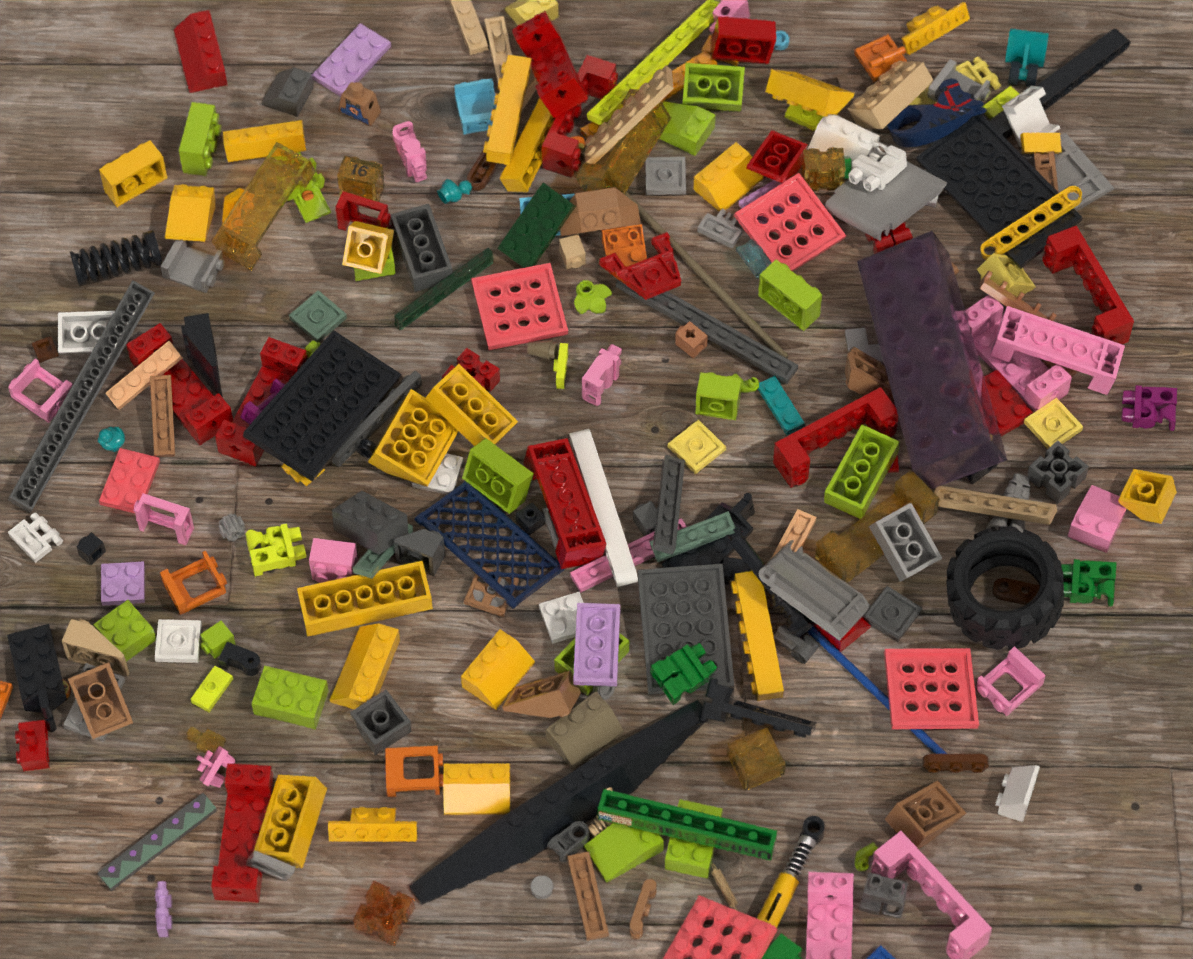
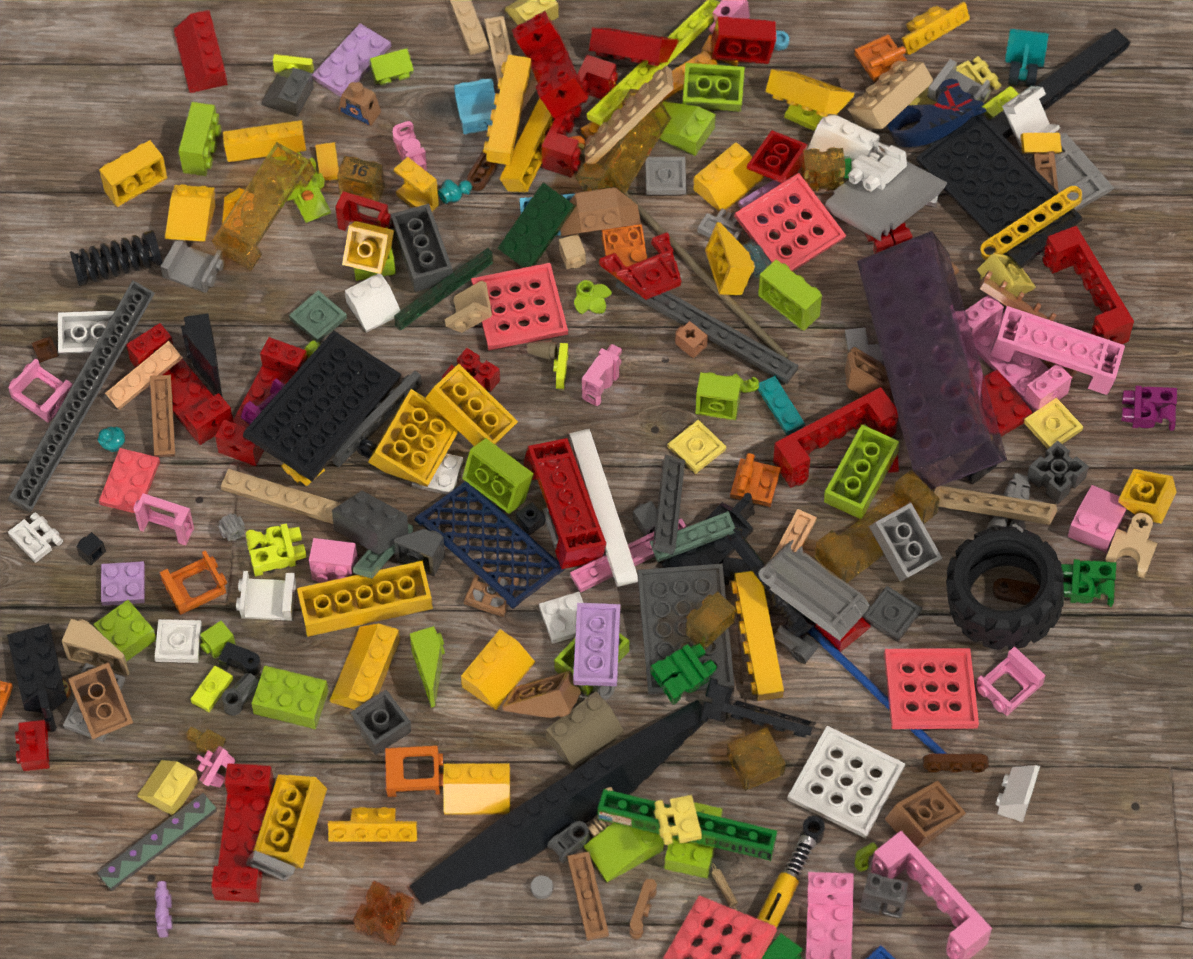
(169, 786): none -> light yellow slope
(241, 693): none -> dark grey piece
(266, 598): none -> white panel
(279, 495): none -> tan plate
(283, 63): none -> neon yellow plate
(327, 160): none -> yellow tile
(372, 302): none -> white slope
(391, 66): none -> lime brick
(418, 185): none -> yellow window
(427, 653): none -> lime slope
(471, 308): none -> tan bracket
(632, 45): none -> red slope
(684, 817): none -> light yellow plate
(710, 620): none -> clear yellow brick
(728, 262): none -> yellow slope
(756, 479): none -> orange plate
(841, 768): none -> white piece
(1134, 543): none -> tan piece

